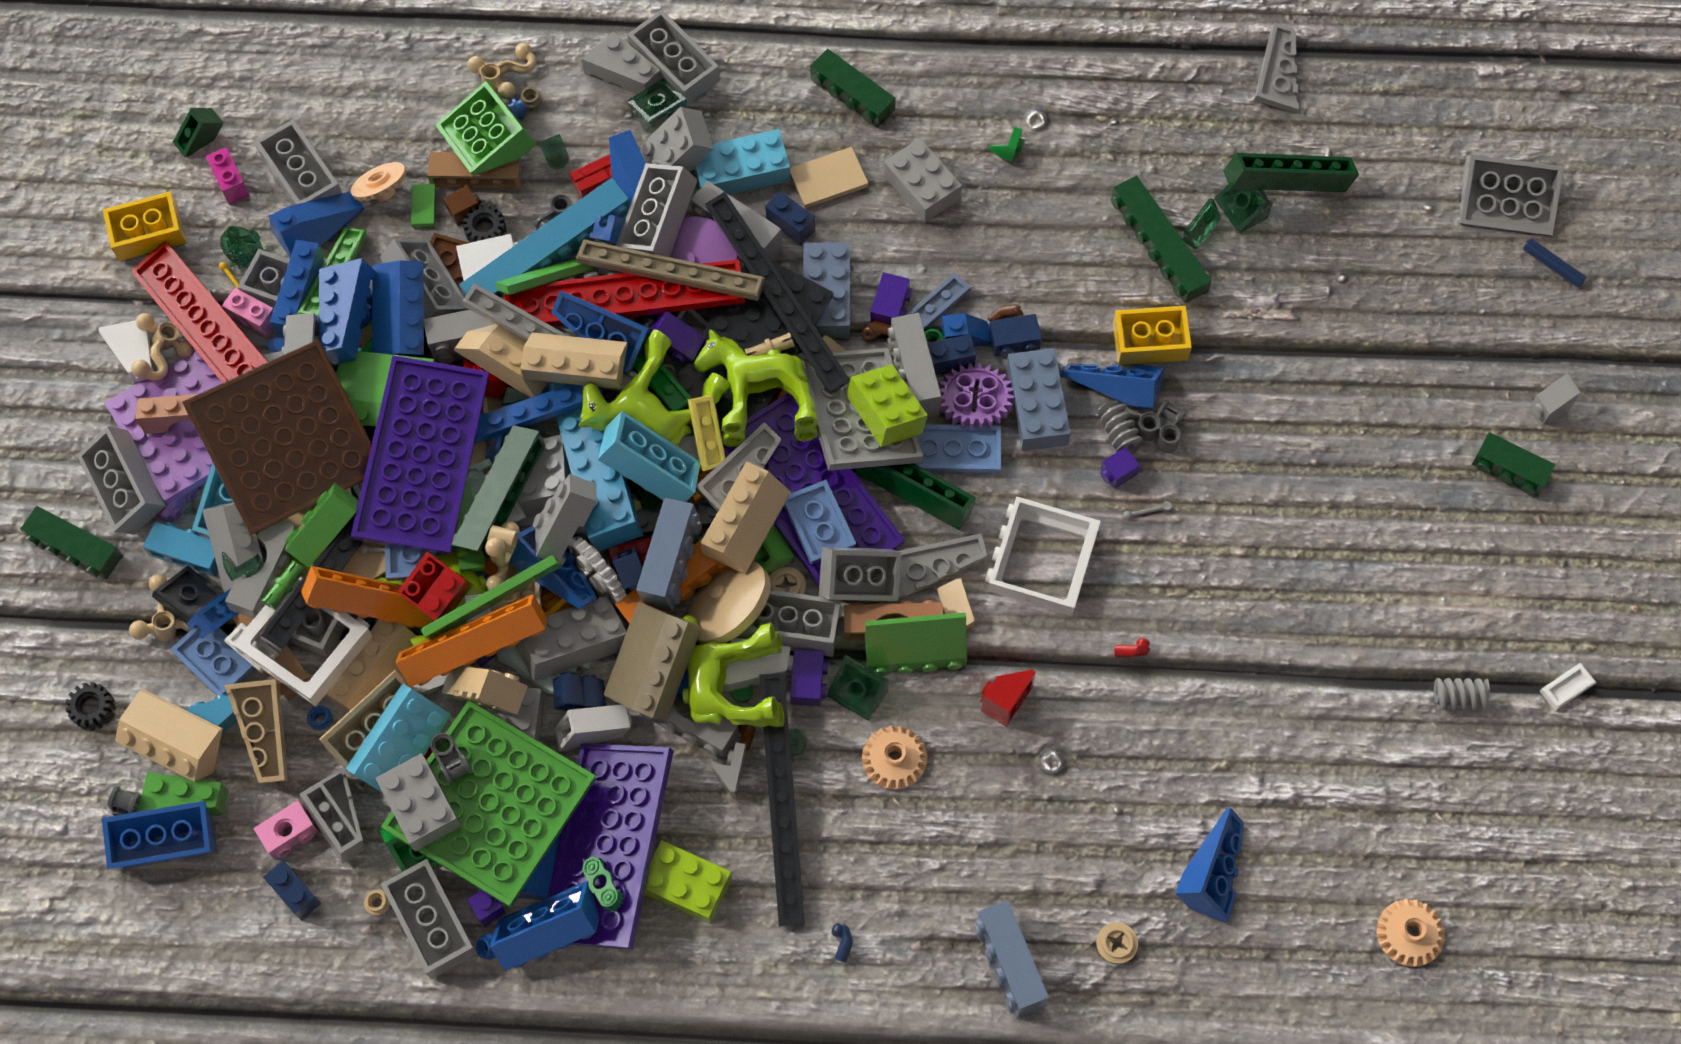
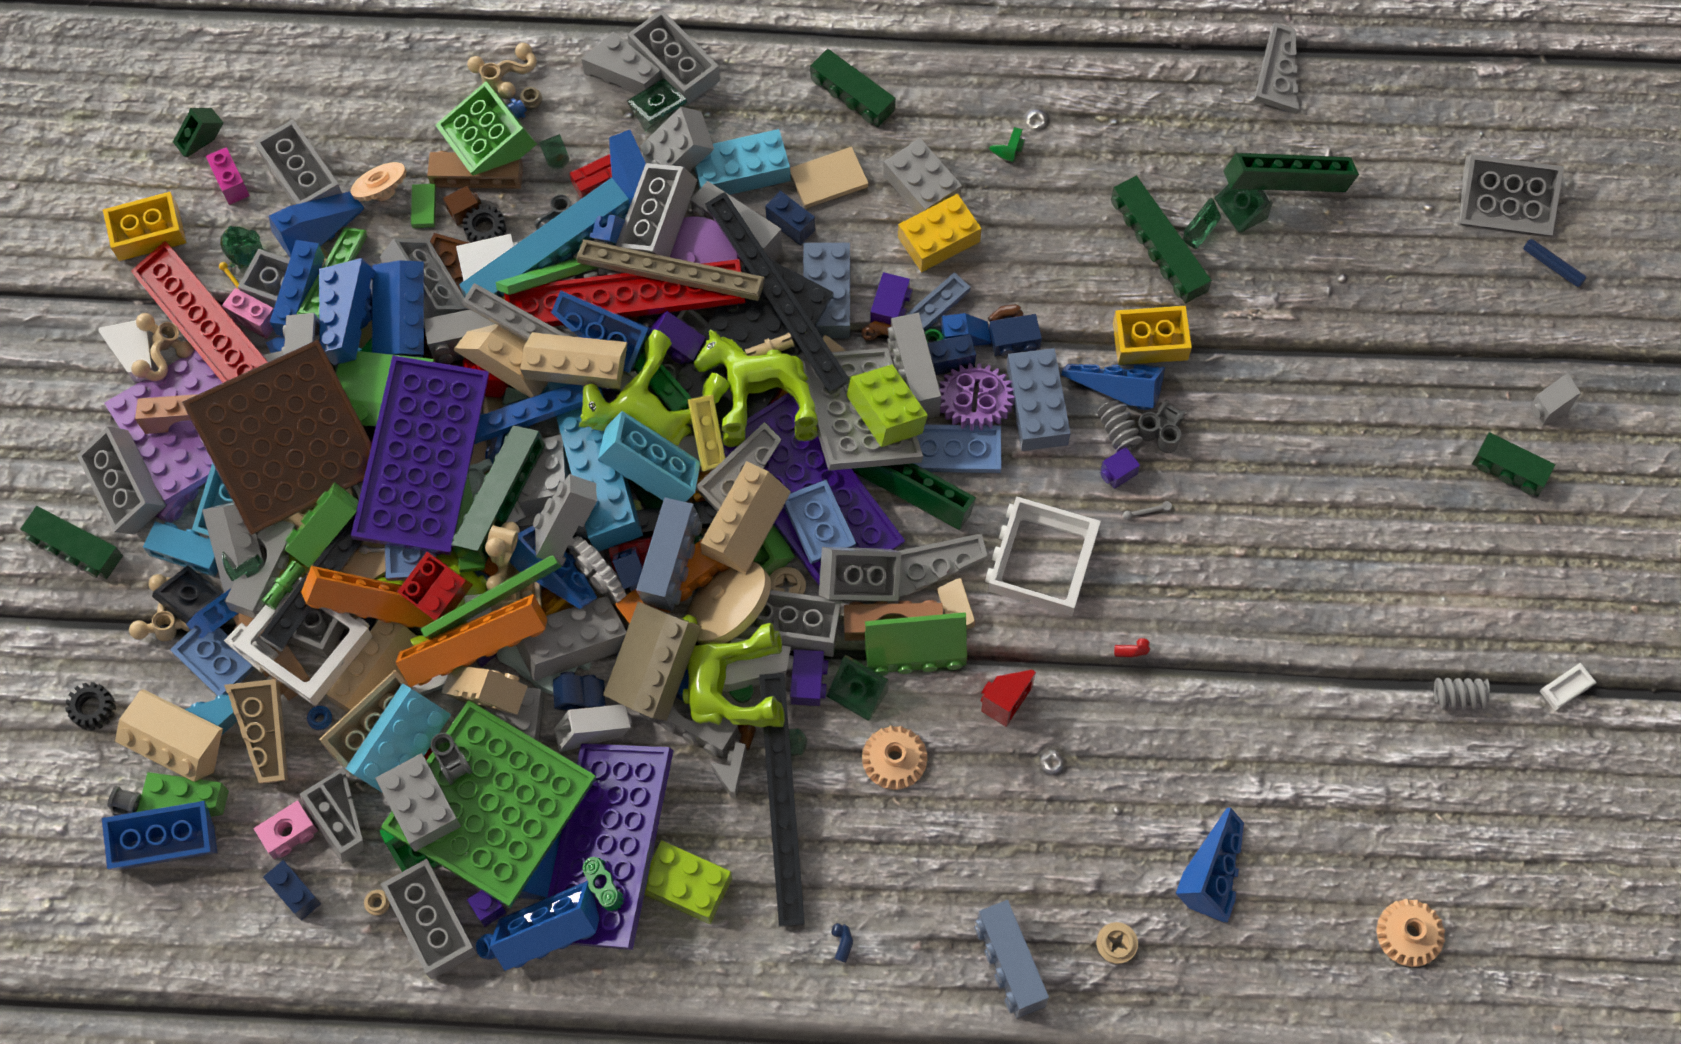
(939, 233): none -> yellow brick

